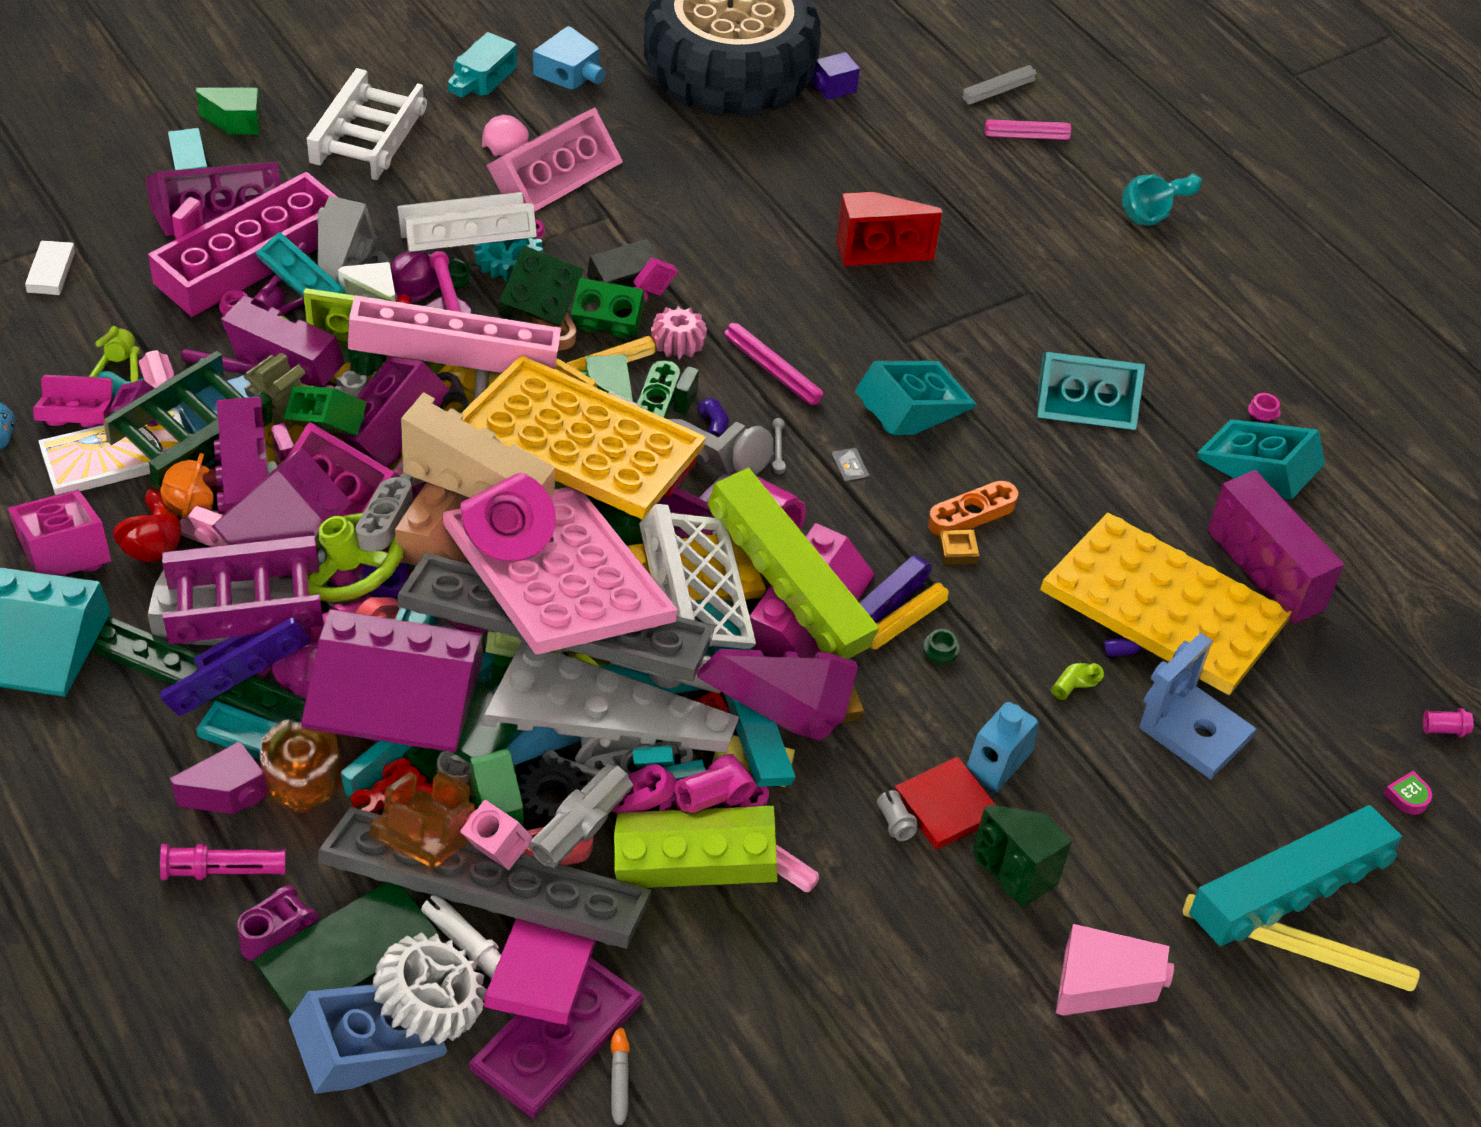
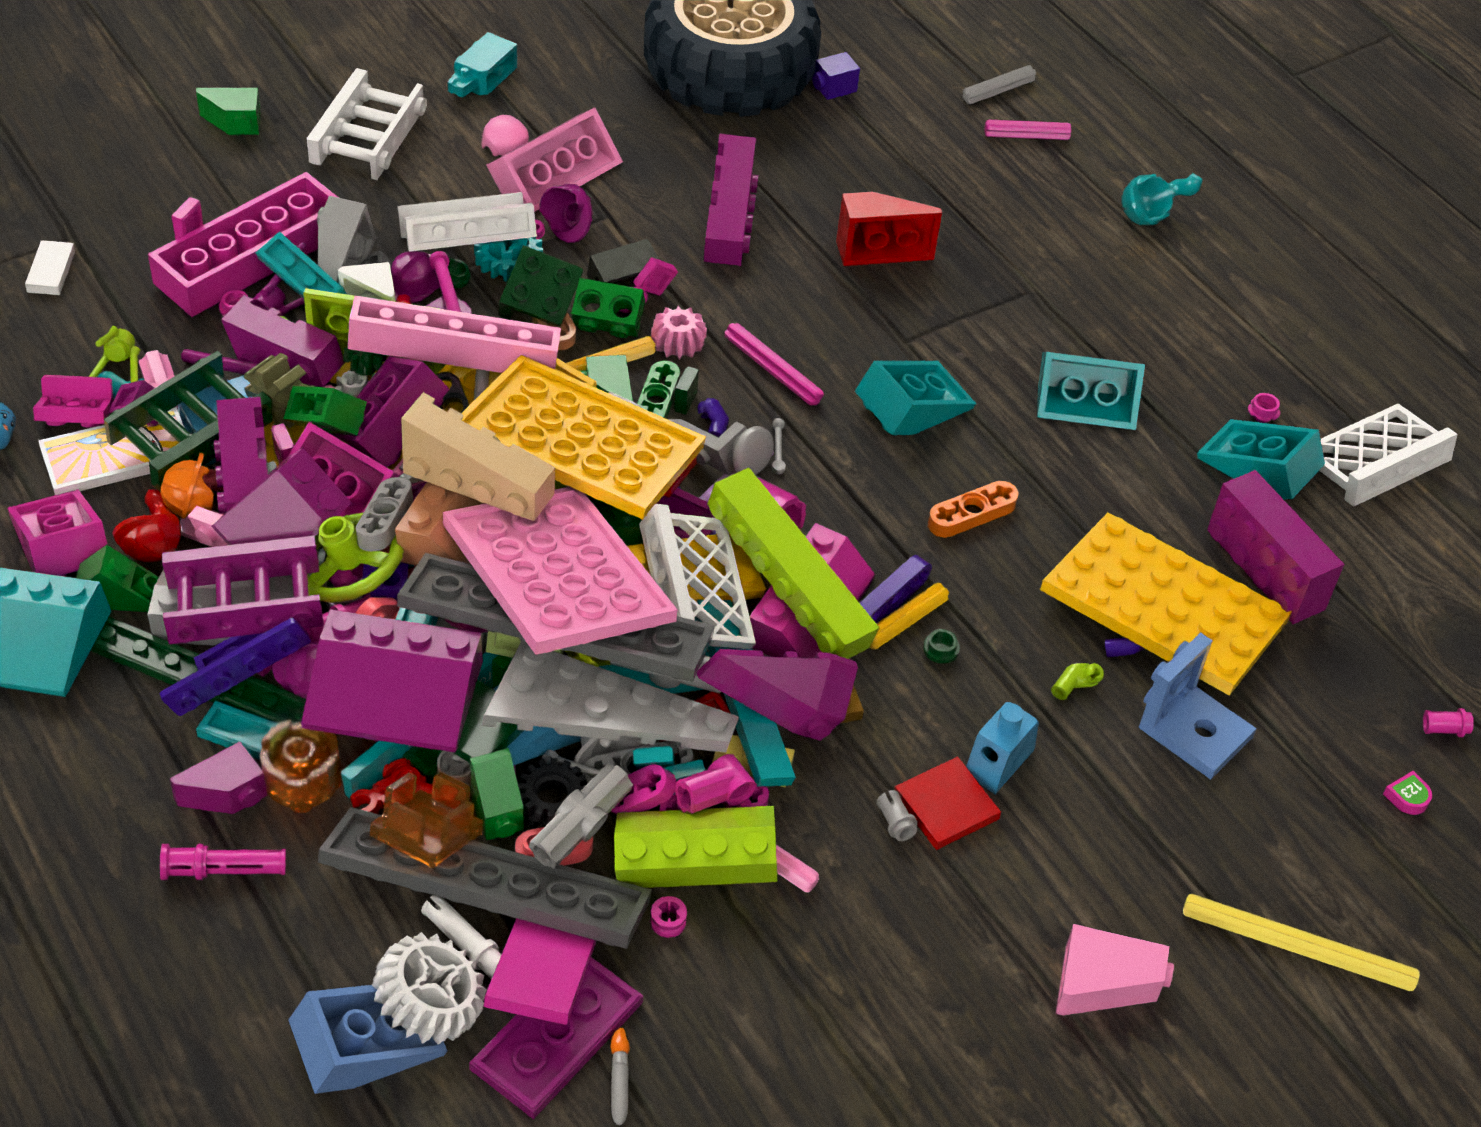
(122, 580): none -> green slope
(187, 149): tile -> none
(216, 188): magenta wedge -> none
(276, 919): magenta piece -> none
(342, 946): dark green tile -> none
(505, 844): bright pink brick -> none
(510, 519): dark pink hat -> none
(567, 211): none -> magenta piece
(568, 60): dark azure torso -> none
(673, 905): none -> dark pink bush
(731, 201): none -> magenta wedge
(850, 464): sticker -> none
(958, 547): pearl gold tile -> none
(1021, 851): dark green slope -> none
(1295, 875): teal brick -> none
(1393, 466): none -> white fence

